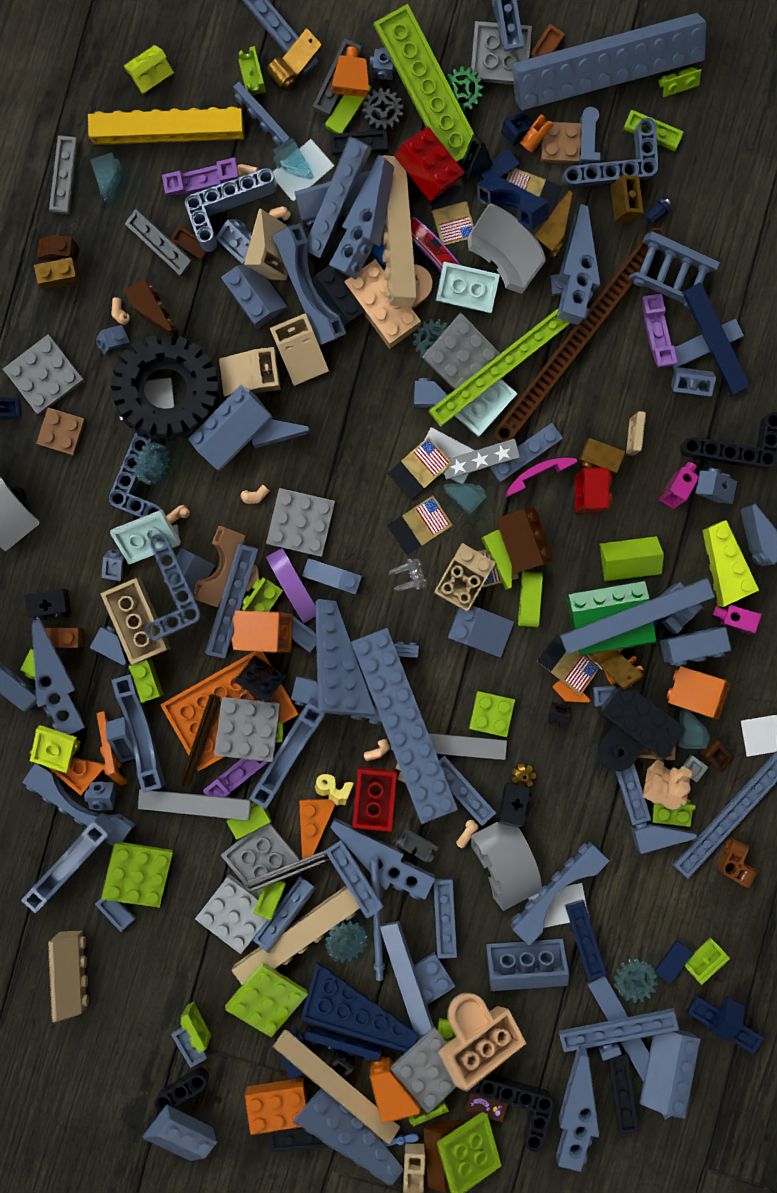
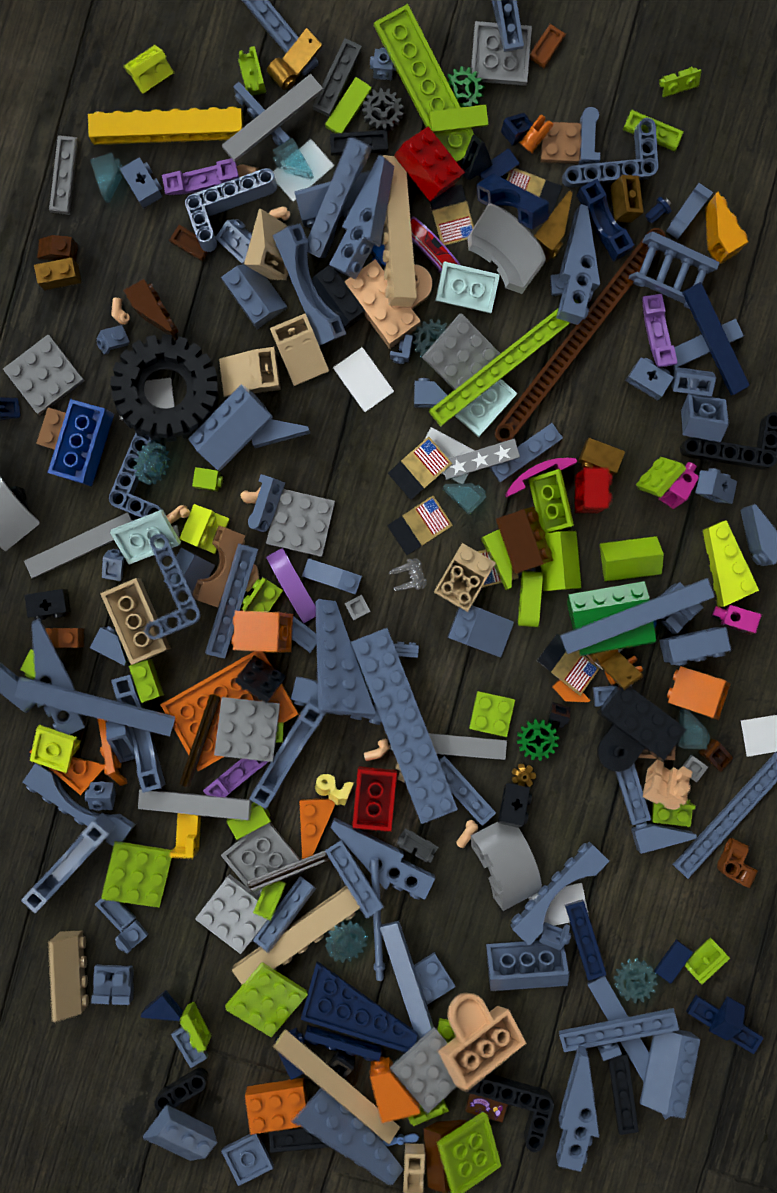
(74, 547): none -> light grey tile
(81, 442): none -> blue slope
(94, 706): none -> sand blue tile
(113, 984): none -> sand blue hips
(130, 936): none -> sand blue bracket
(134, 174): none -> sand blue brick
(159, 242): dark grey plate -> none
(163, 1008): none -> dark blue slope
(187, 836): none -> yellow panel
(202, 527): none -> neon yellow bracket
(207, 479): none -> lime brick
(247, 1158): none -> sand blue plate
(266, 503): none -> sand blue leg
(272, 118): none -> light grey tile
(351, 75): orange torso -> none
(357, 607): none -> light grey plate
(363, 379): none -> white sticker
(405, 347): none -> sand blue bracket
(445, 918): sand blue plate -> none
(458, 118): none -> lime tile
(530, 740): none -> green gear
(551, 501): none -> lime slope
(555, 936): none -> sand blue bracket
(564, 569): none -> lime slope
(609, 61): sand blue brick -> none
(611, 234): none -> dark blue arch
(635, 434): tan tile -> none
(639, 378): none -> sand blue brick
(660, 476): none -> lime plate
(689, 210): none -> sand blue leg
(704, 417): none -> sand blue brick
(723, 232): none -> light orange slope

